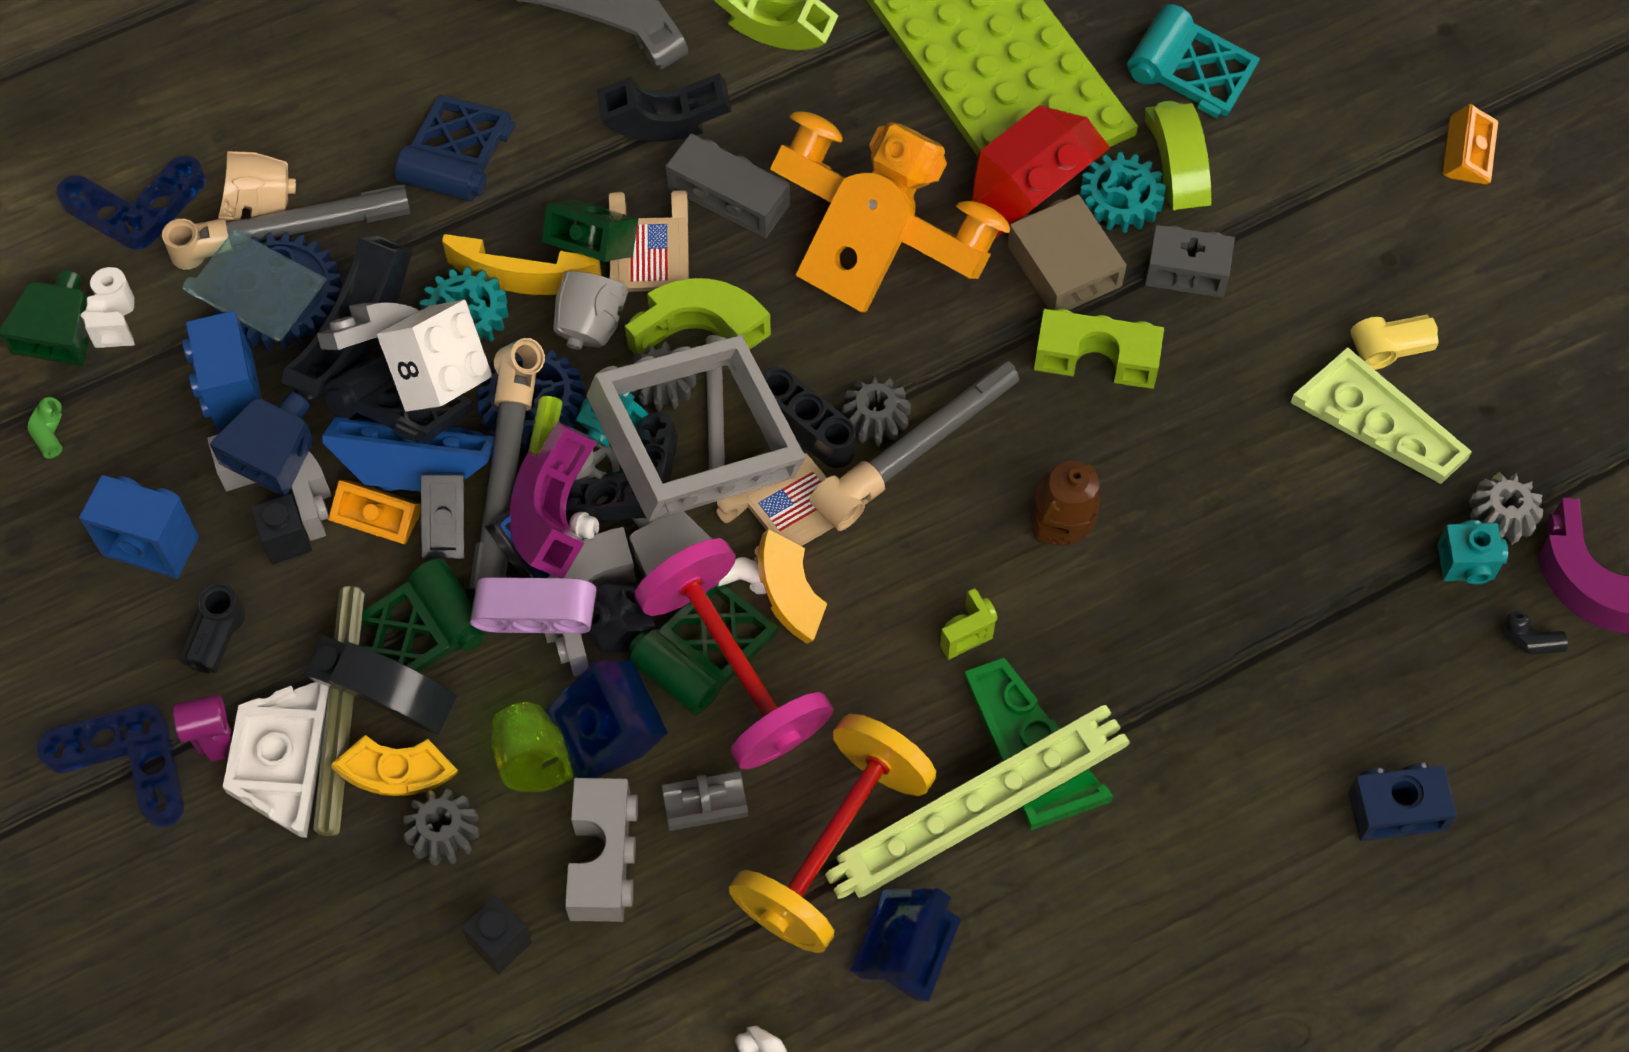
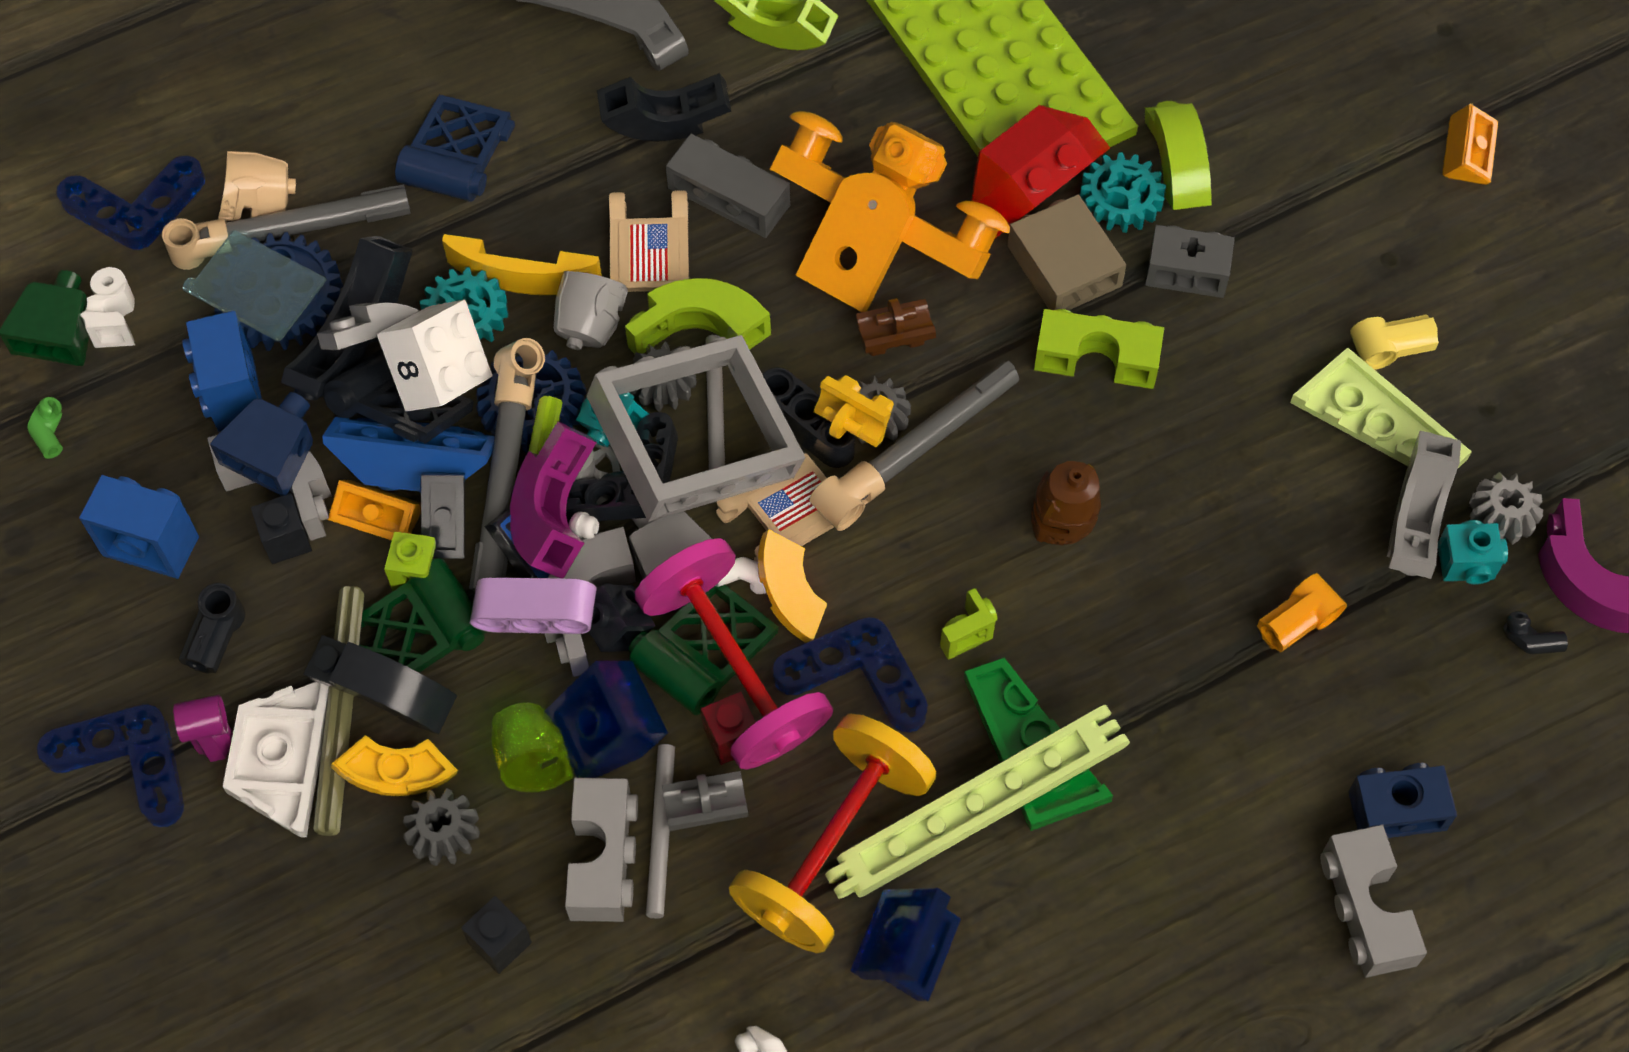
(408, 557): none -> lime bracket
(590, 230): dark green brick -> none
(660, 834): none -> light grey bar
(725, 723): none -> dark red brick
(853, 412): none -> yellow hips
(868, 658): none -> clear blue beam
(895, 326): none -> reddish brown hips
(1163, 52): teal piece -> none
(1309, 607): none -> light orange piece
(1379, 938): none -> light grey arch
(1422, 504): none -> light grey arch

